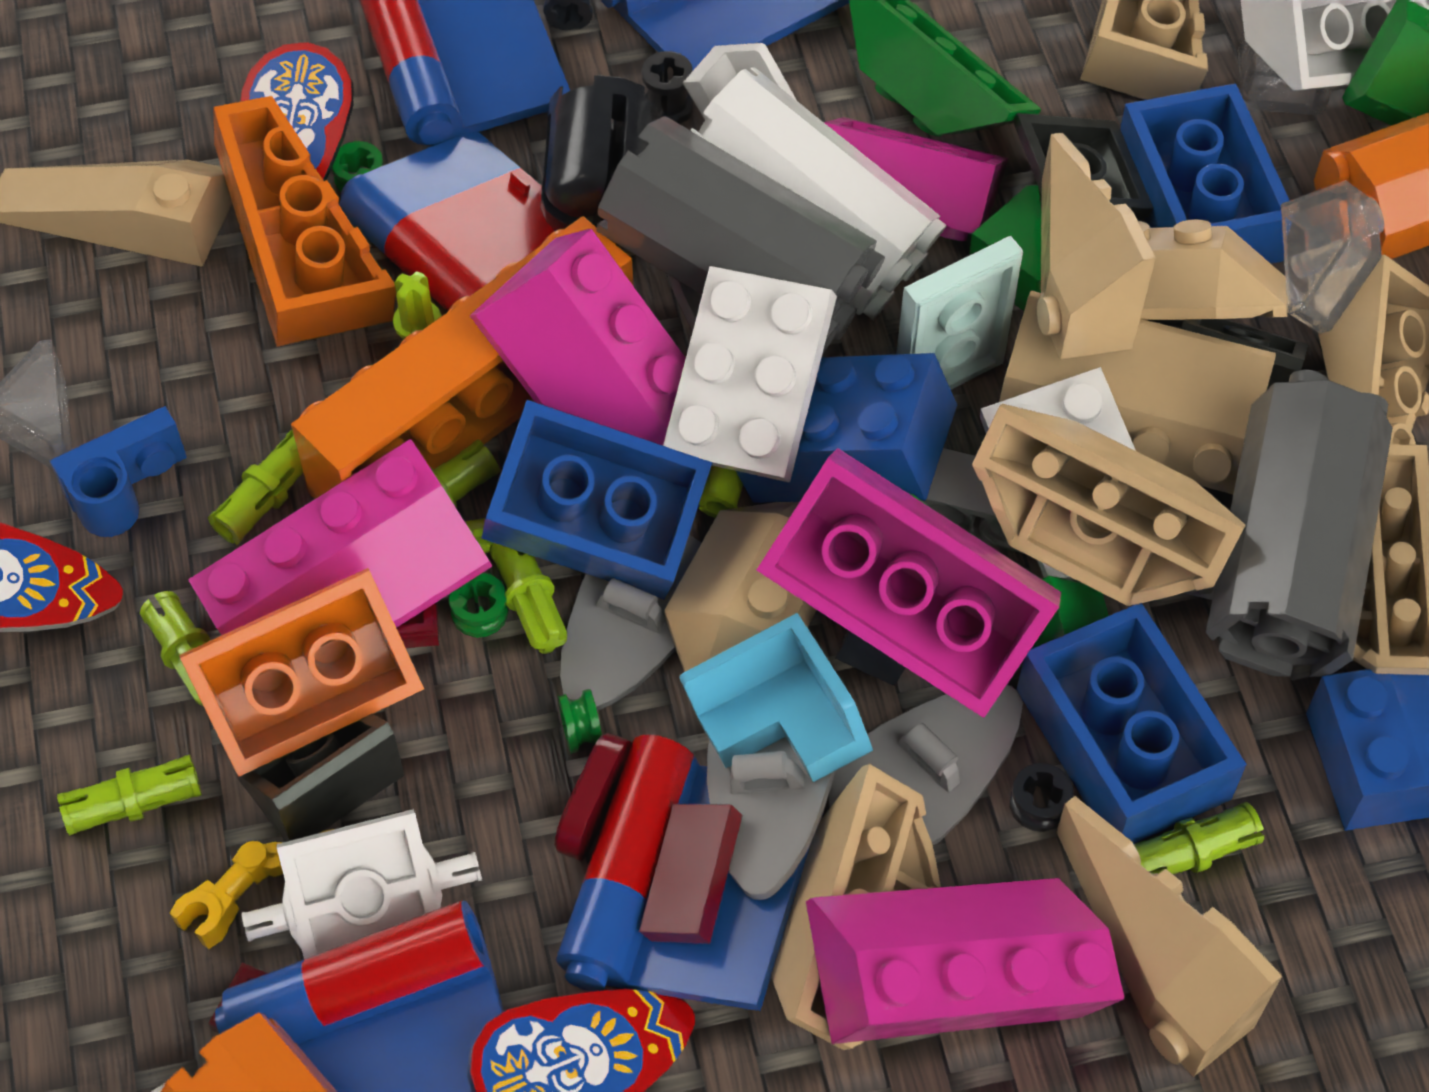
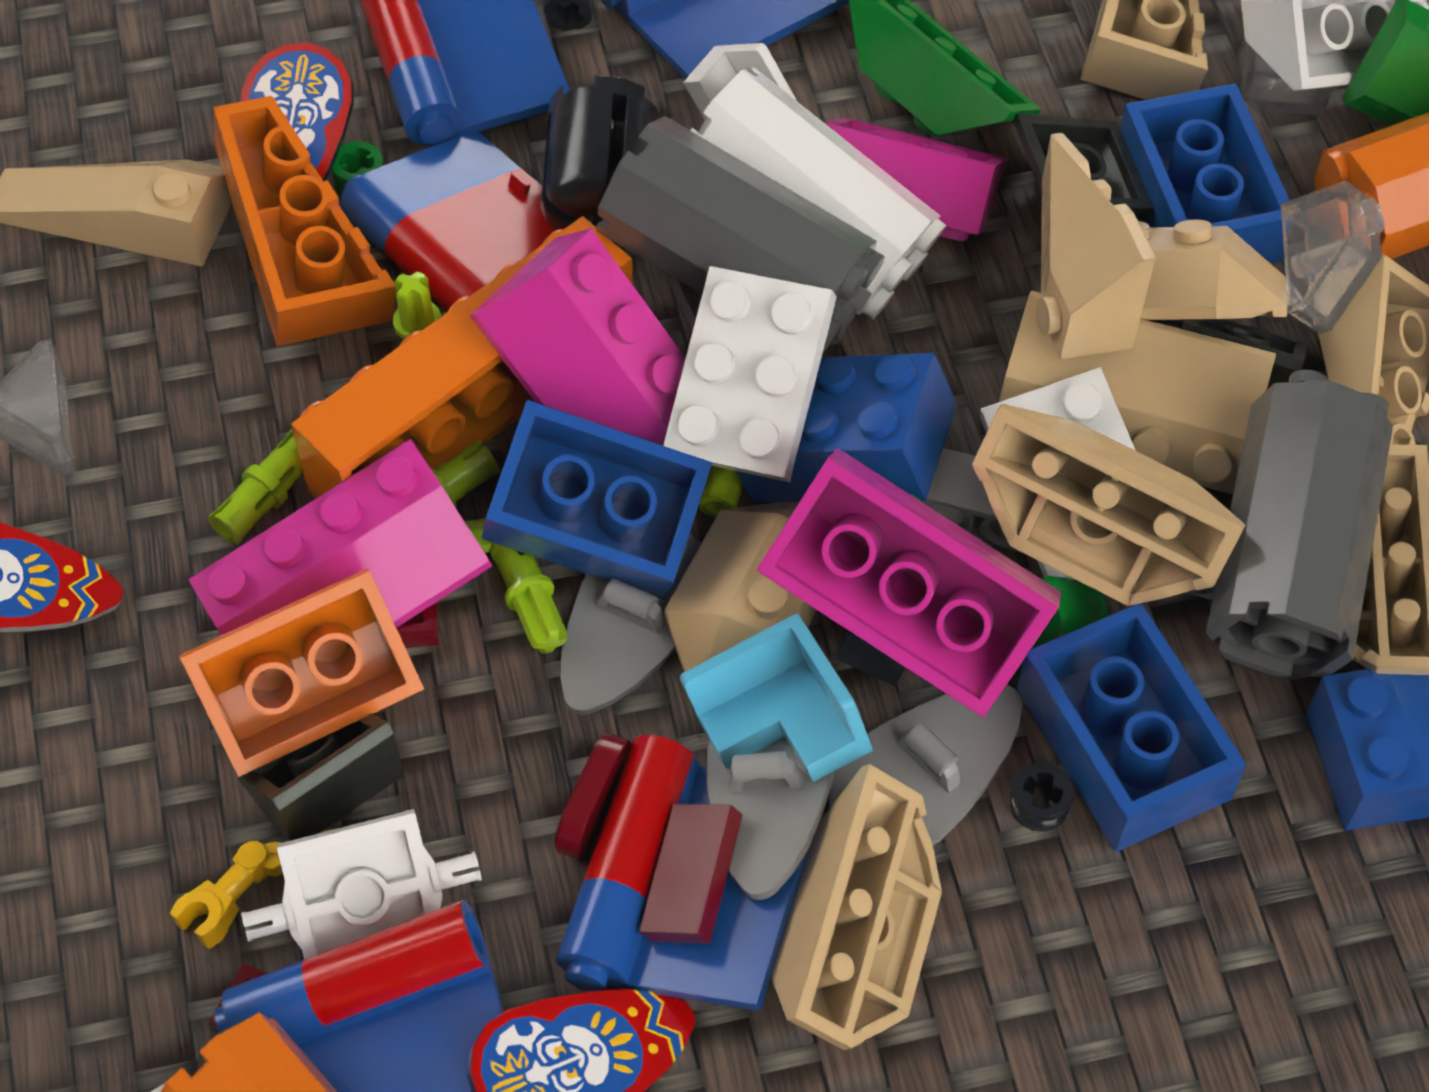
(112, 466): blue plate -> none
(129, 794): lime pin -> none
(174, 633): lime axle -> none
(481, 623): green bush -> none
(579, 720): green bush -> none
(656, 80): black bush -> none
(959, 959): dark pink slope -> none
(963, 312): light aqua tile -> none
(1022, 221): green slope -> none
(1186, 970): tan wedge -> none
(1200, 842): lime pin -> none

